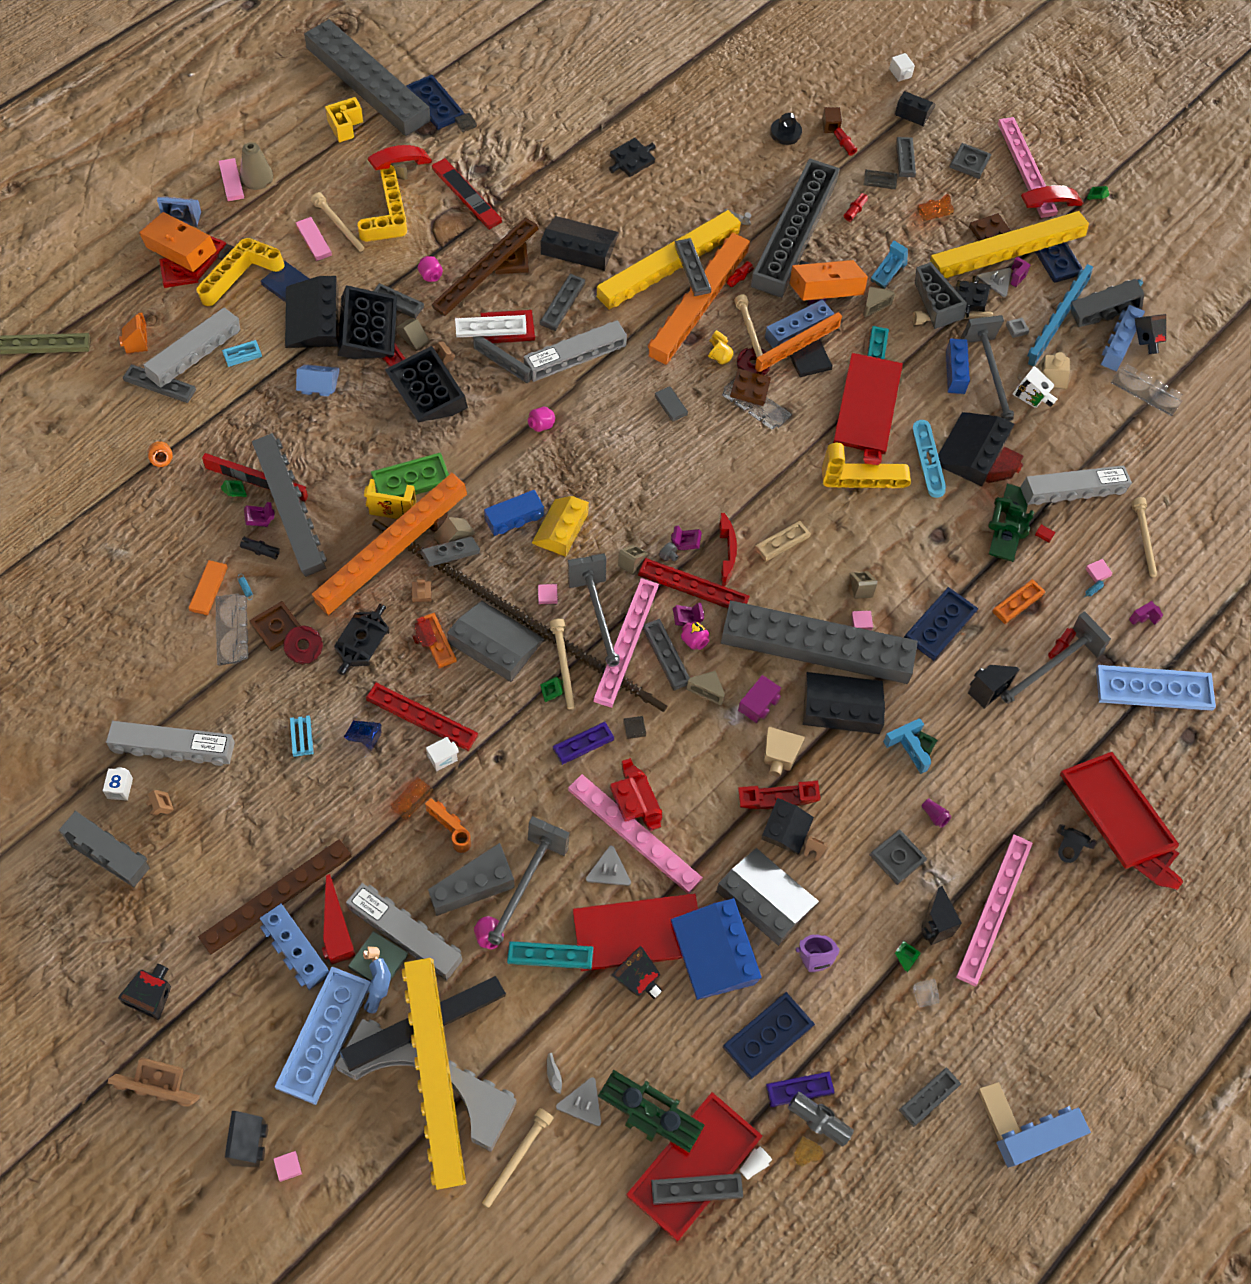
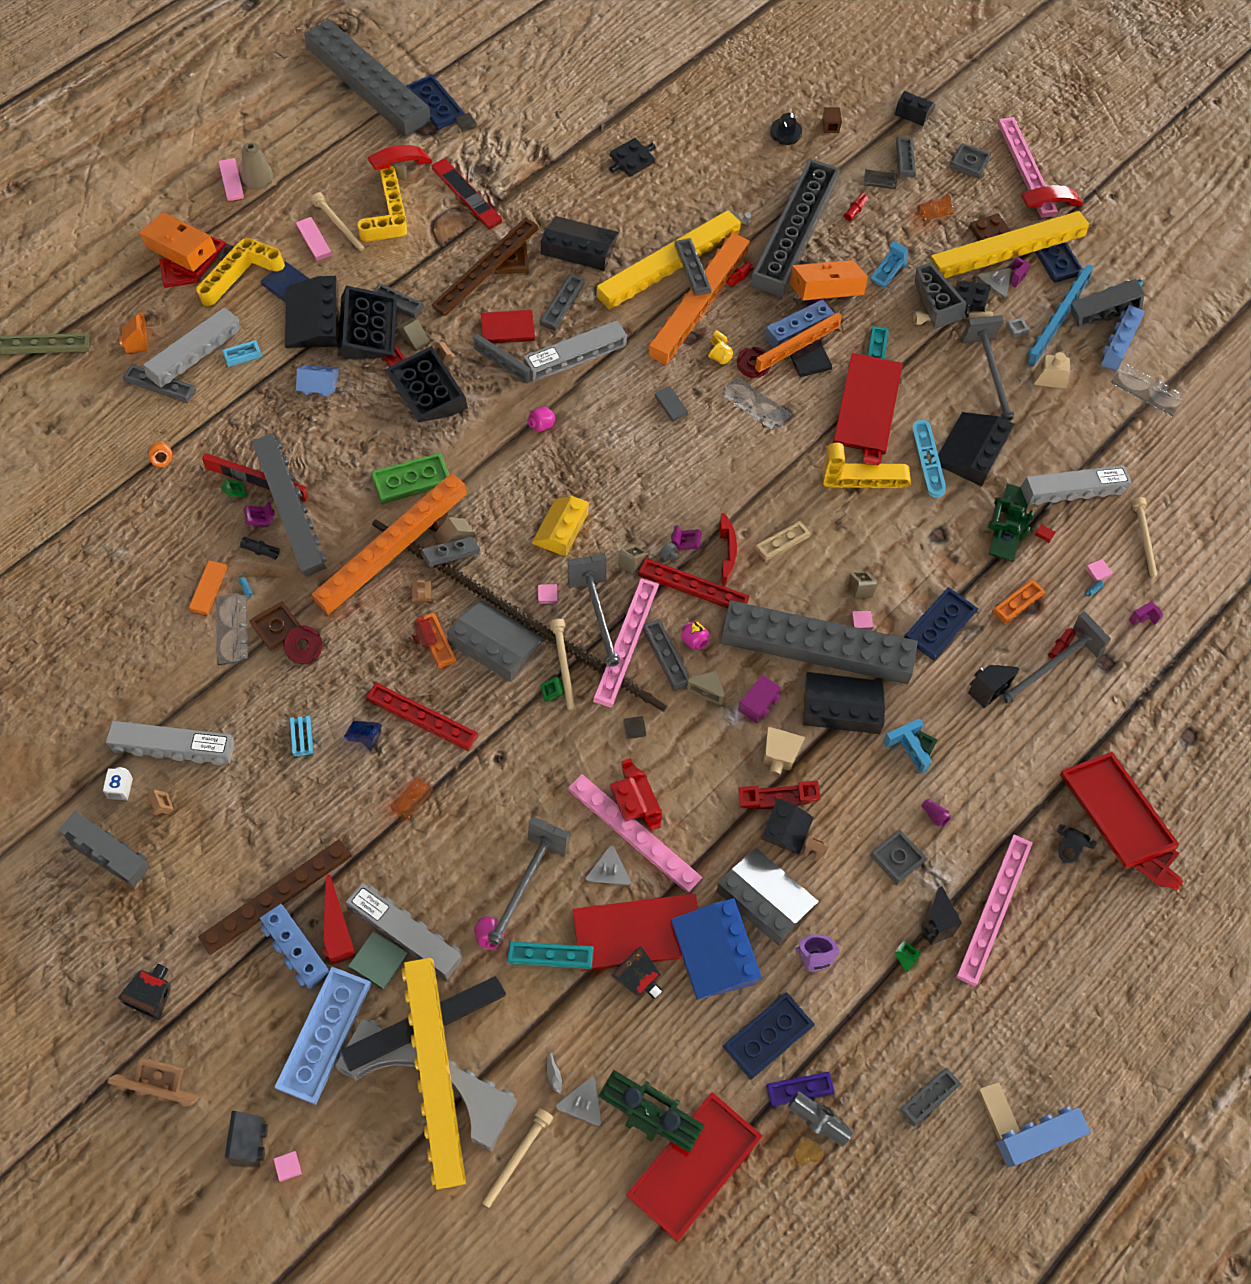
(183, 209): medium blue slope -> none
(343, 116): yellow brick -> none
(359, 651): black plate -> none
(381, 979): medium blue arm -> none
(388, 505): yellow panel -> none
(430, 269): dark pink head -> none
(442, 753): white brick -> none
(450, 822): orange plate -> none
(473, 882): dark grey wedge -> none
(490, 326): white fence -> none
(514, 512): blue brick -> none
(583, 743): dark purple tile -> none
(688, 614): magenta bracket -> none
(697, 1189): dark grey tile -> none
(742, 303): tan piece -> none
(750, 387): reddish brown plate -> none
(755, 1163): white cone -> none
(845, 141): red axle -> none
(877, 300): dark tan slope -> none
(902, 67): white brick -> none
(926, 992): clear slope -> none
(957, 366): blue brick -> none
(1005, 466): clear red slope -> none
(1035, 389): white torso -> none
(1098, 193): green slope -> none
(1151, 331): black torso -> none
(1155, 687): light blue plate -> none

